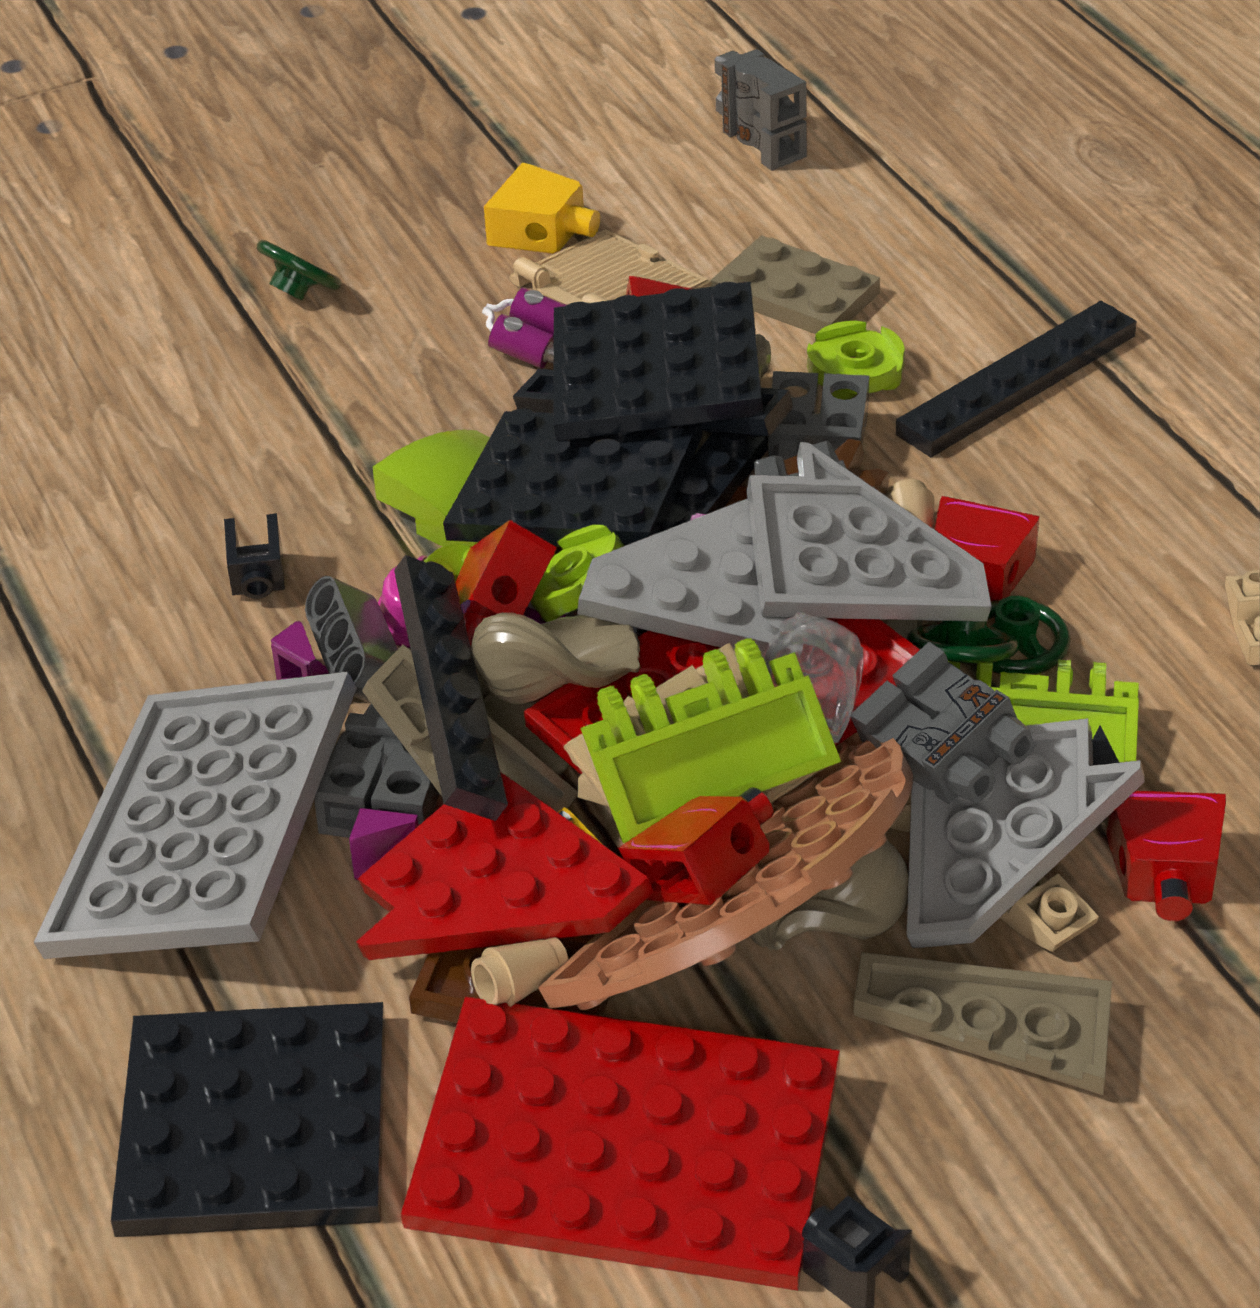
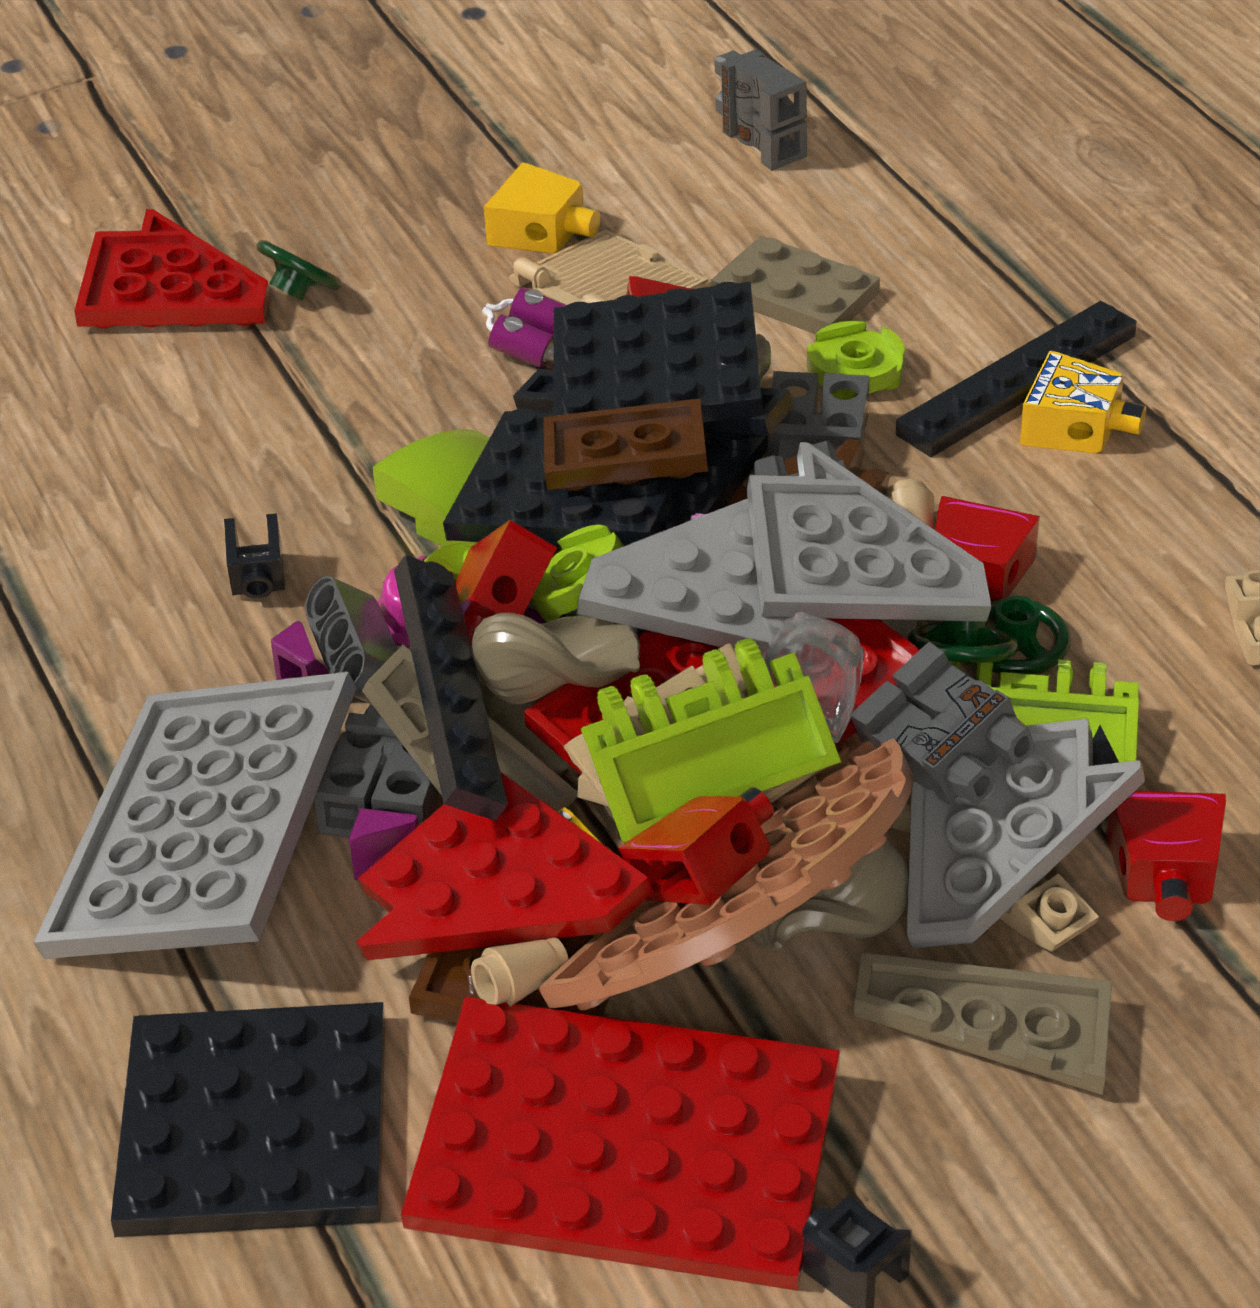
(166, 280): none -> red wing
(624, 445): none -> reddish brown plate
(1076, 406): none -> yellow torso

